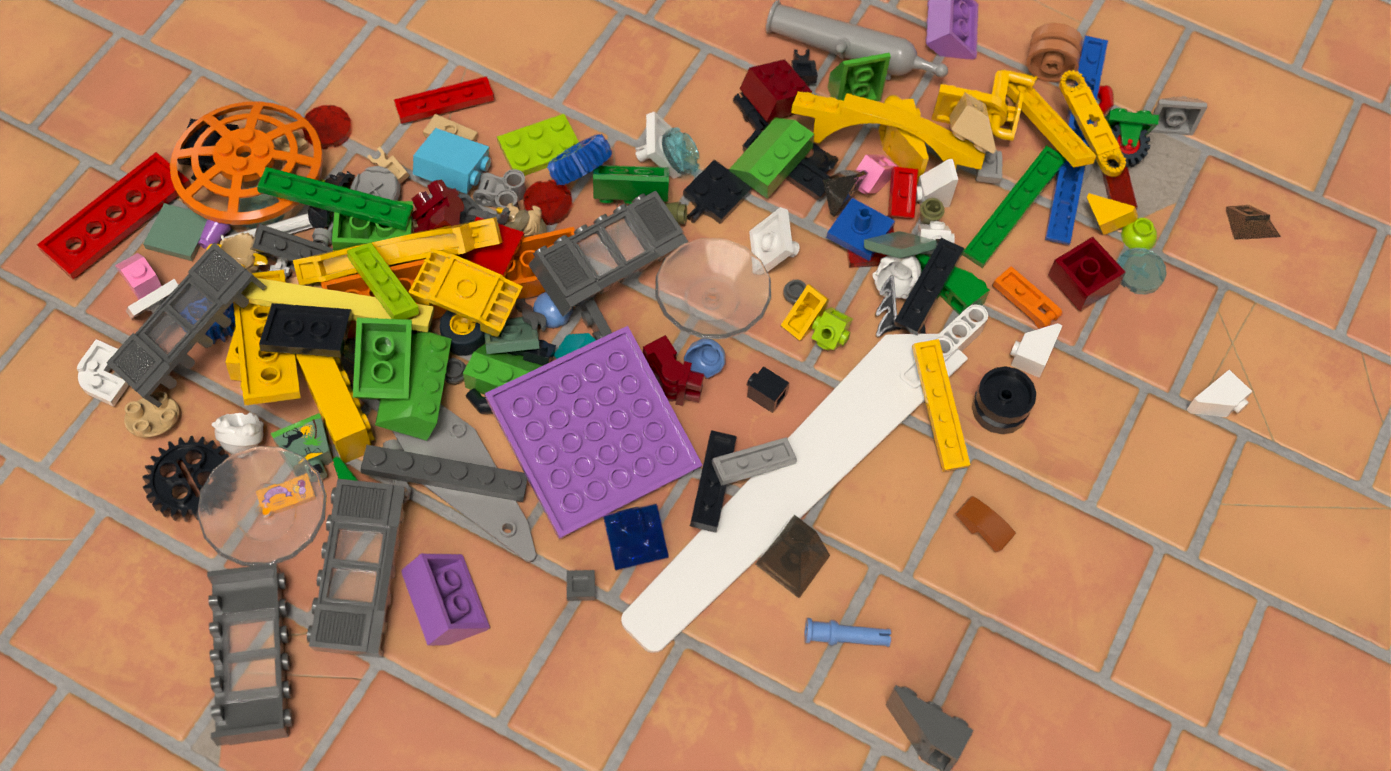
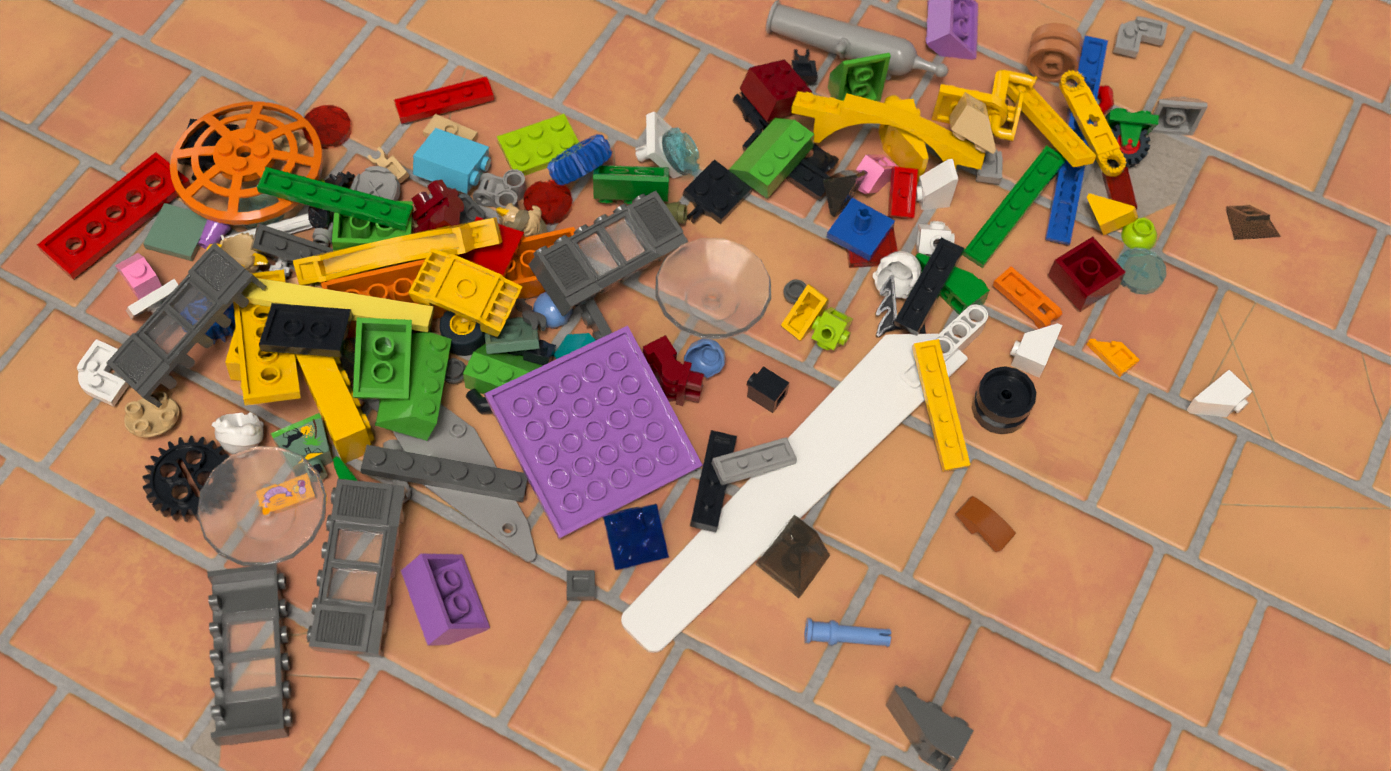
(382, 282): lime plate -> none
(501, 218): dark grey hair -> none
(773, 240): white tile -> none
(900, 244): sand green tile -> none
(931, 210): olive cone -> none
(1114, 355): none -> light orange tile
(1138, 30): none -> light grey plate

